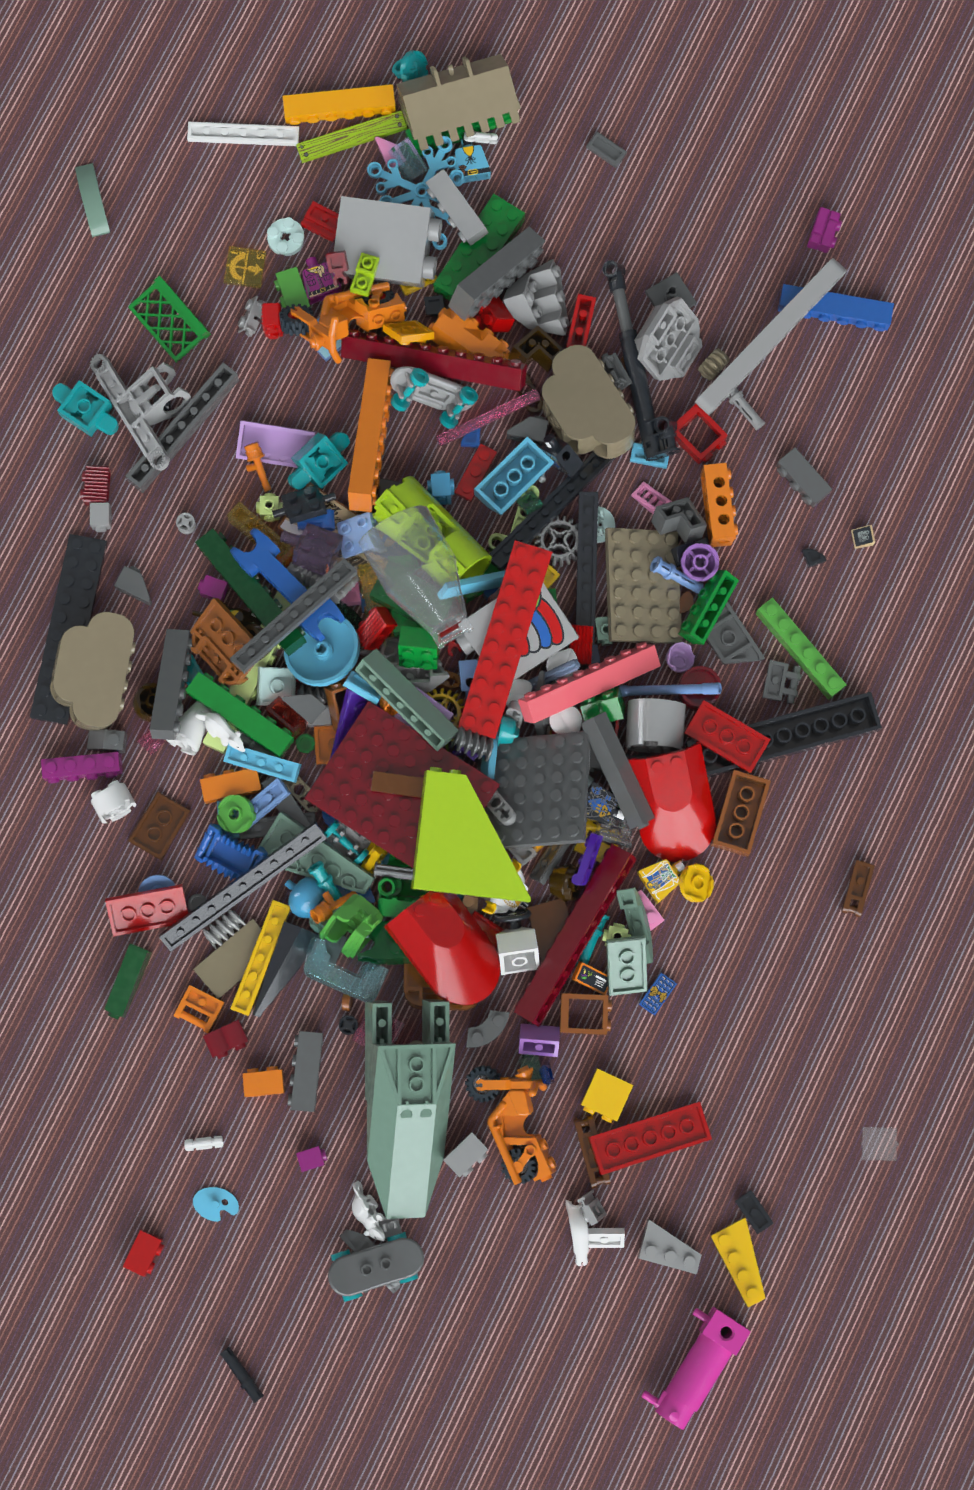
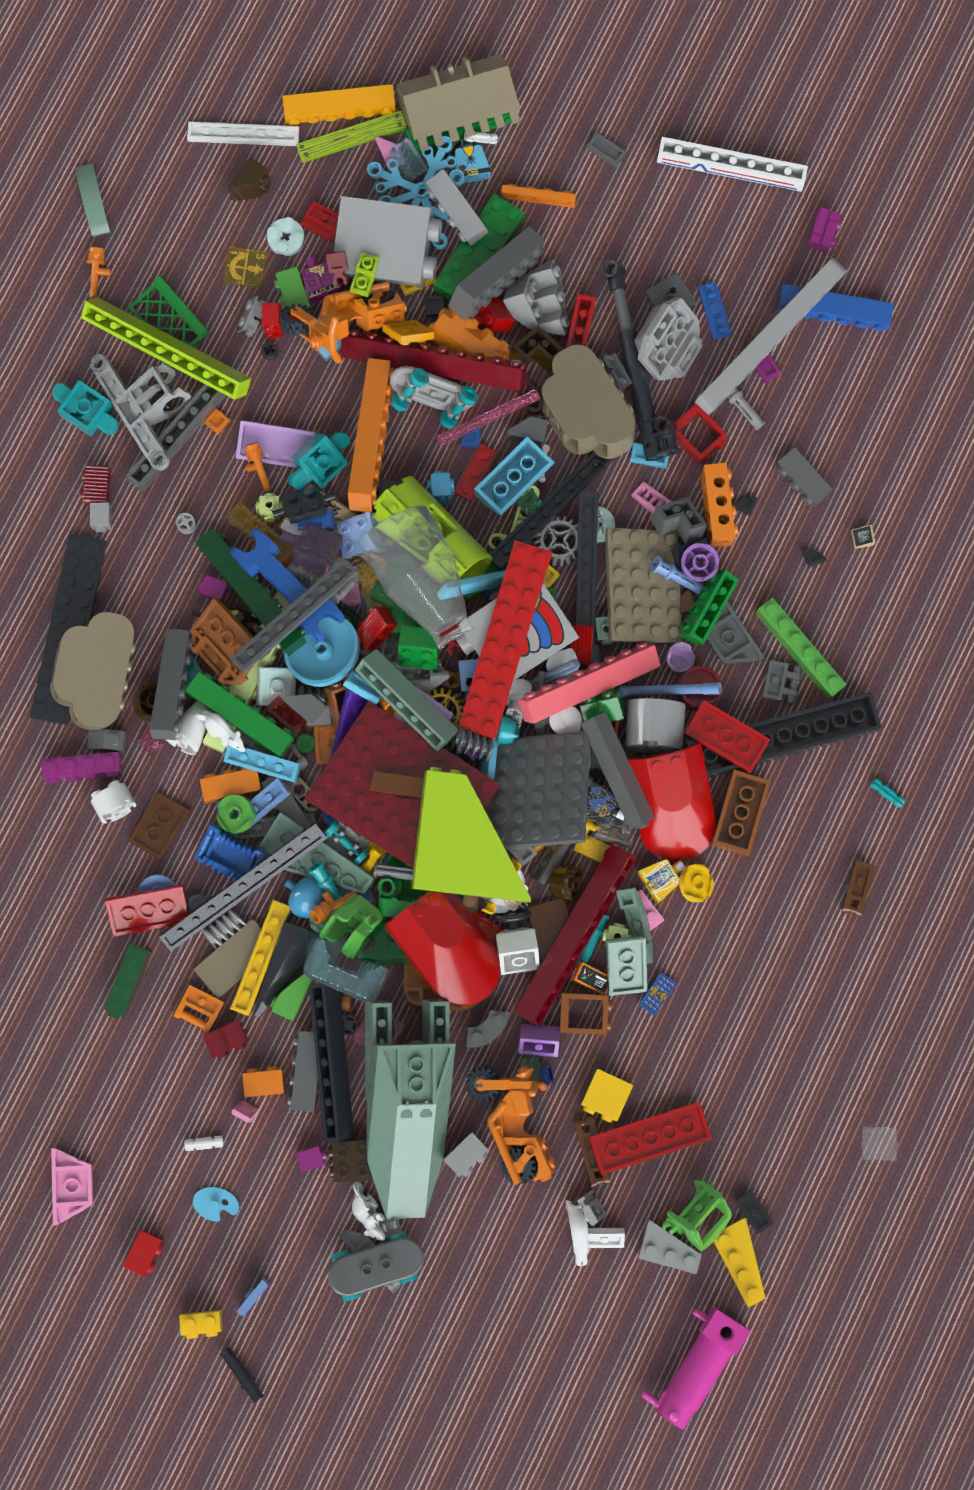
(70, 1185): none -> bright pink wing
(96, 258): none -> orange piece
(133, 584): dark grey slope -> none
(166, 348): none -> lime brick
(201, 1322): none -> yellow brick
(217, 421): none -> orange tile
(245, 1111): none -> bright pink slope
(250, 181): none -> dark brown slope
(252, 1296): none -> medium blue plate
(267, 345): none -> black bush
(291, 999): none -> bright green slope
(301, 760): none -> light grey hand
(331, 1063): none -> black brick
(349, 1161): none -> dark brown brick
(411, 66): teal tile -> none
(503, 805): light grey beam -> none
(534, 195): none -> orange plate
(555, 449): black torso -> none
(587, 859): dark purple plate -> none
(695, 1214): none -> bright green animal
(714, 311): none -> blue plate
(714, 364): dark tan gear -> none
(732, 164): none -> white brick
(746, 505): none -> black tile
(768, 369): none -> magenta tile
(888, 793): none -> teal axle

